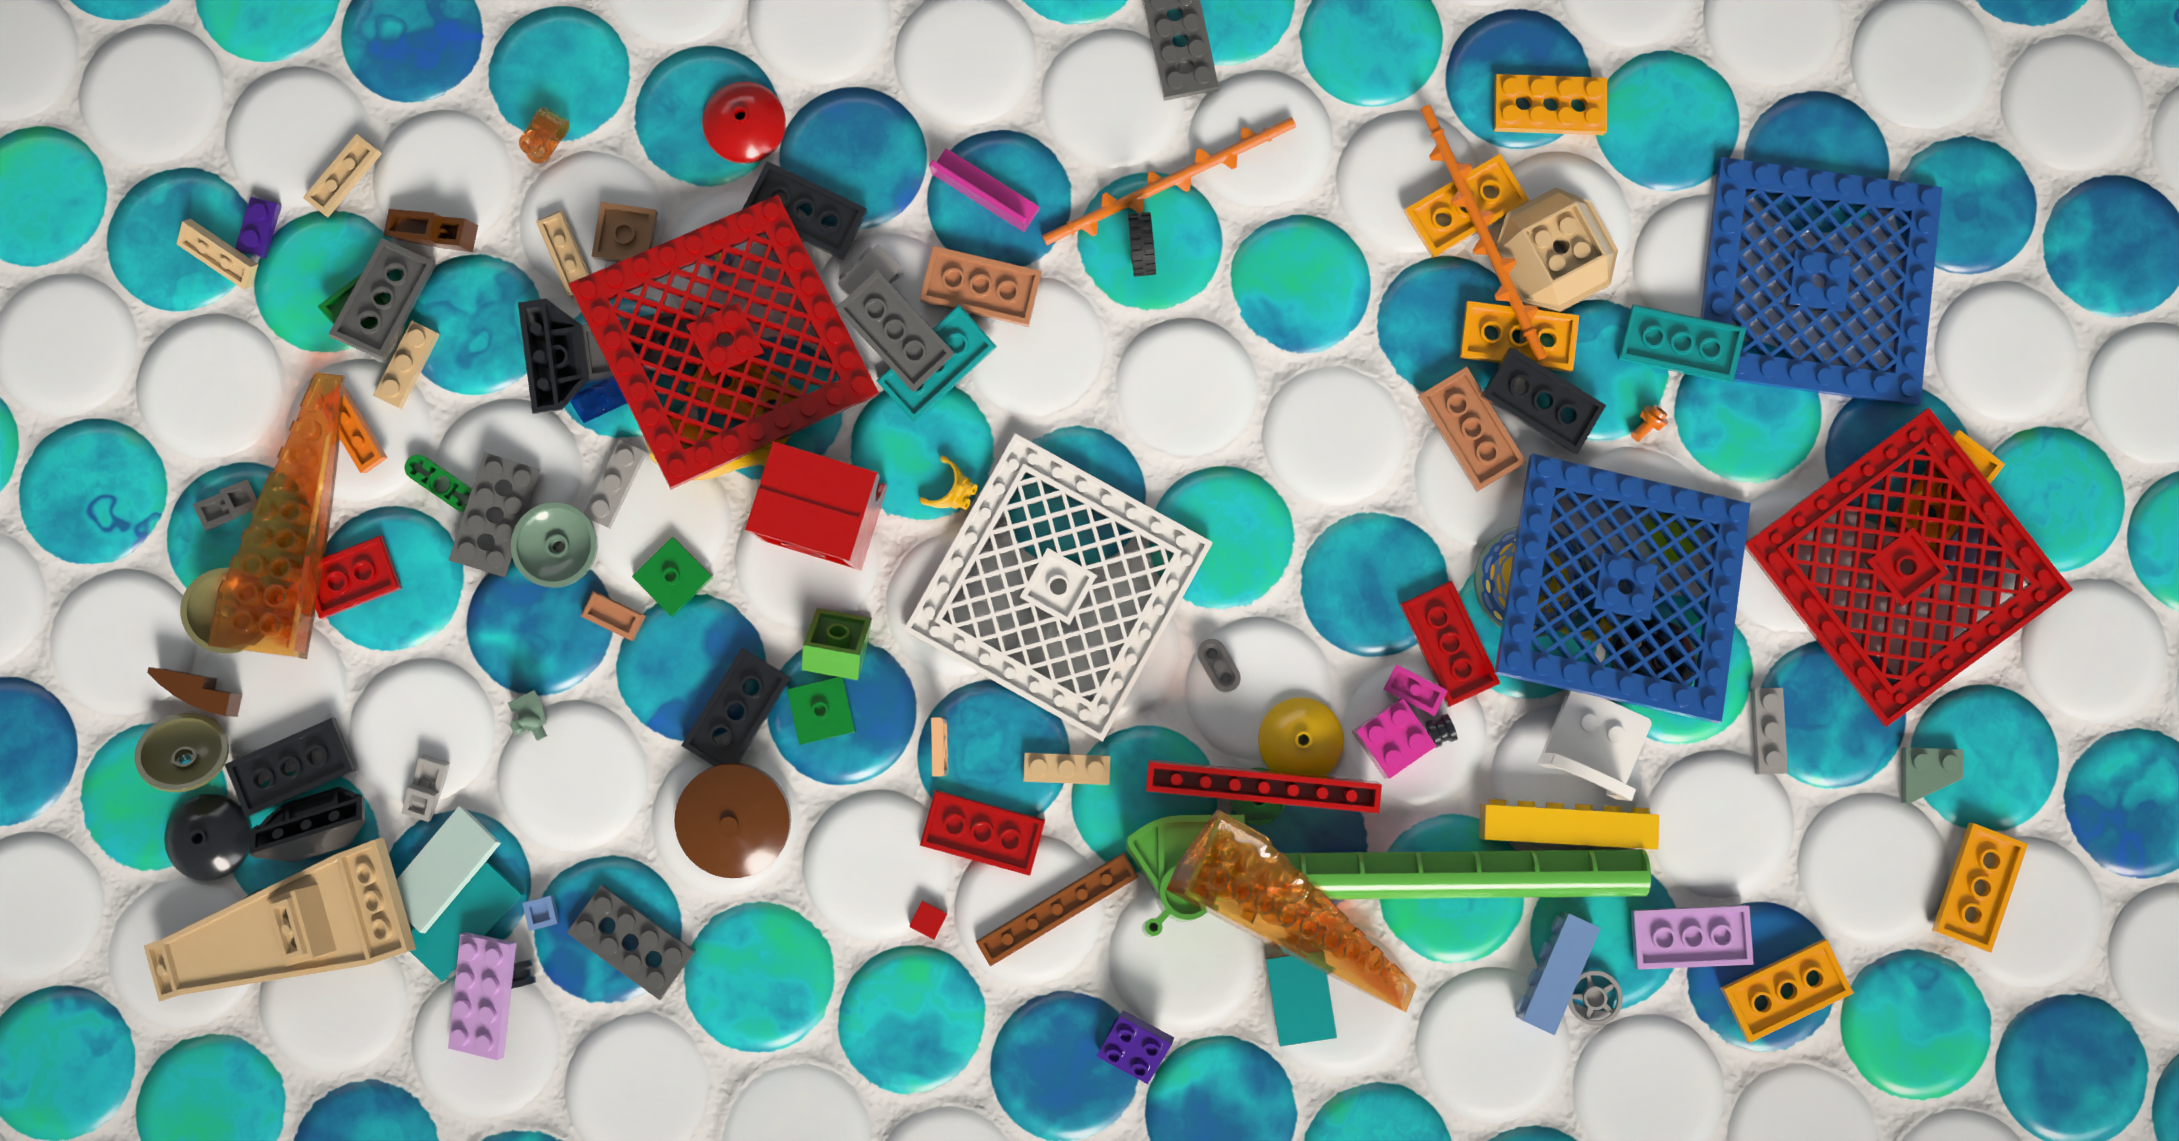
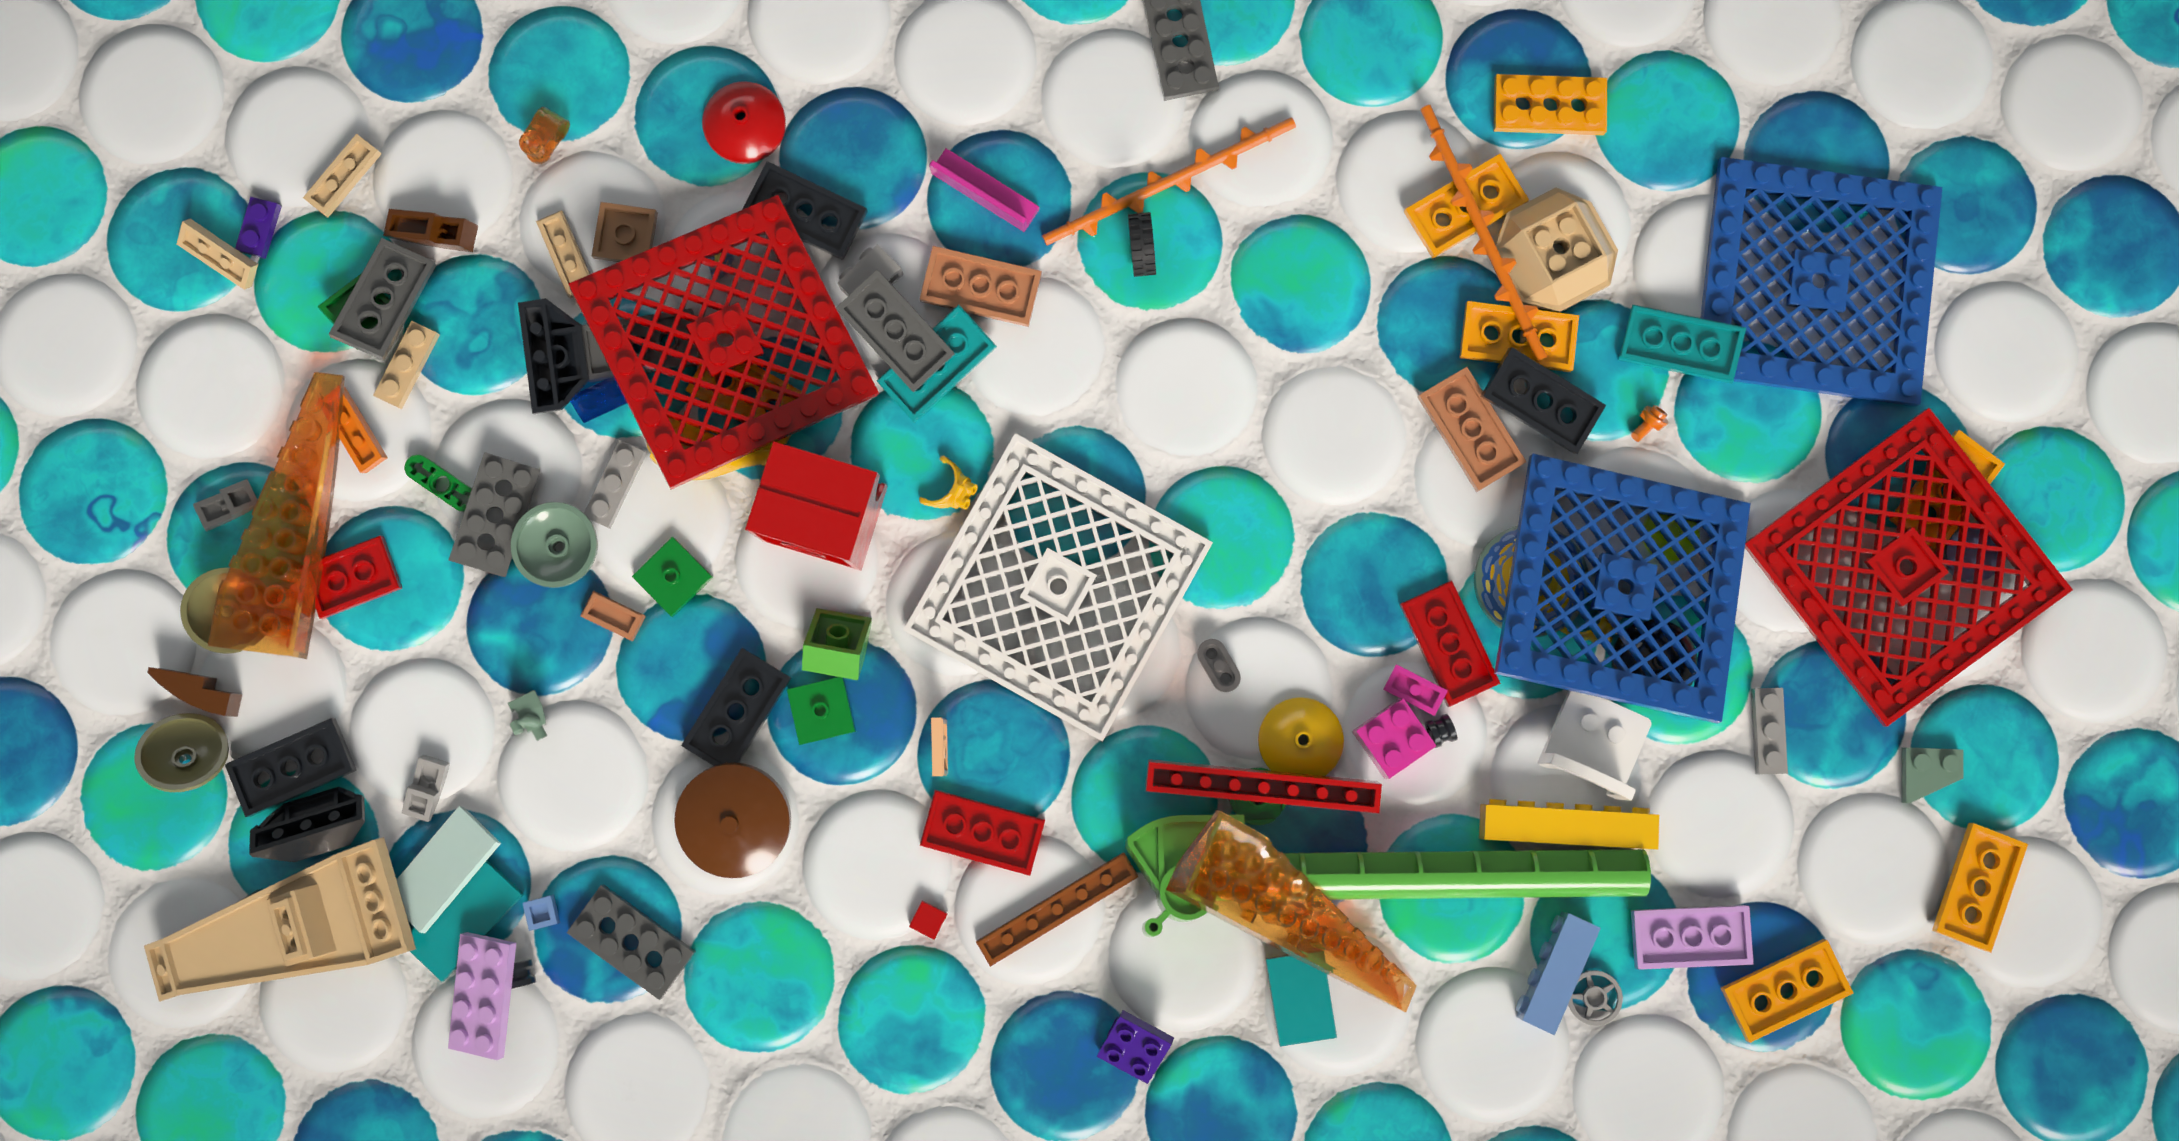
(223, 832): black dish -> none
(1067, 768): tan plate -> none

